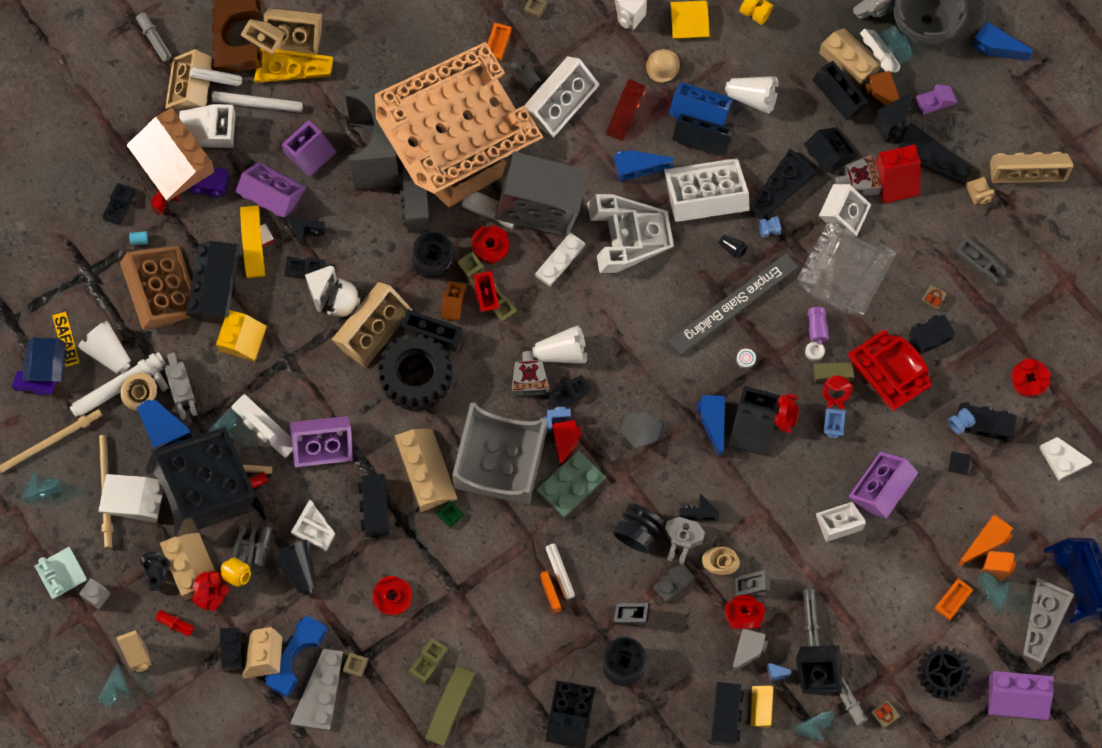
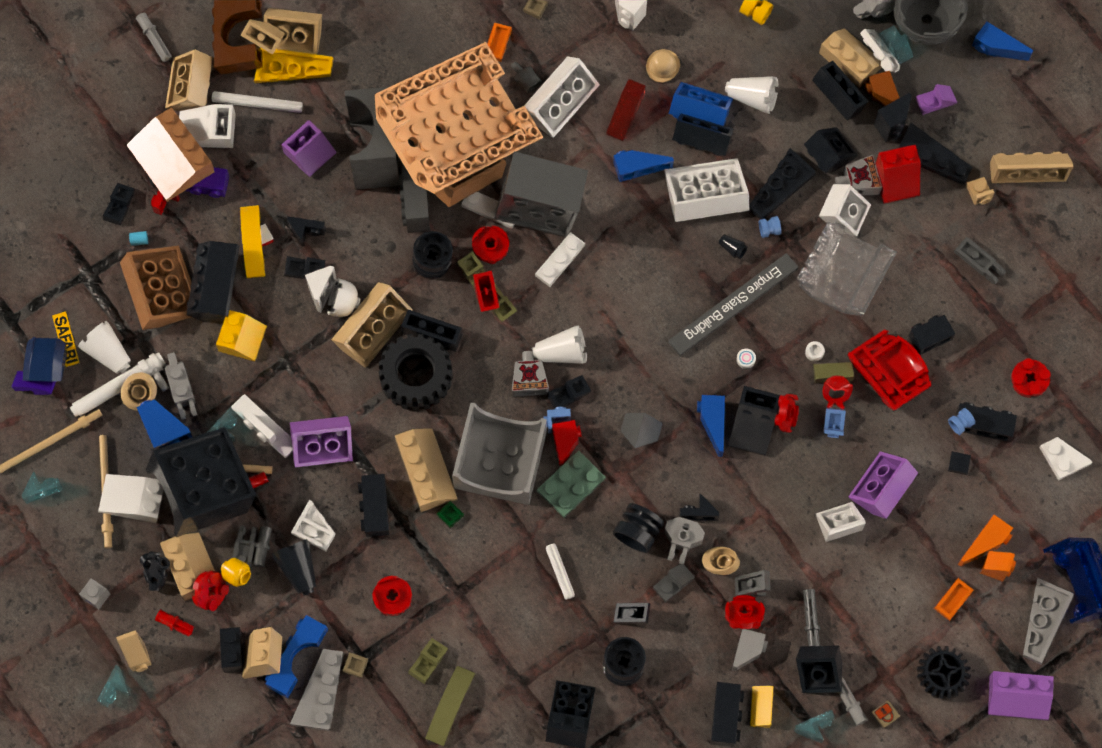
(60, 572): light aqua hinge -> none
(215, 76): white axle -> none
(270, 189): medium lavender slope -> none
(453, 301): dark orange slope -> none
(550, 592): orange tile -> none
(634, 229): white wedge -> none
(689, 19): yellow slope -> none
(776, 672): medium blue slope -> none
(818, 327): medium lavender piece -> none
(934, 297): tile -> none
(996, 595): clear light blue slope -> none

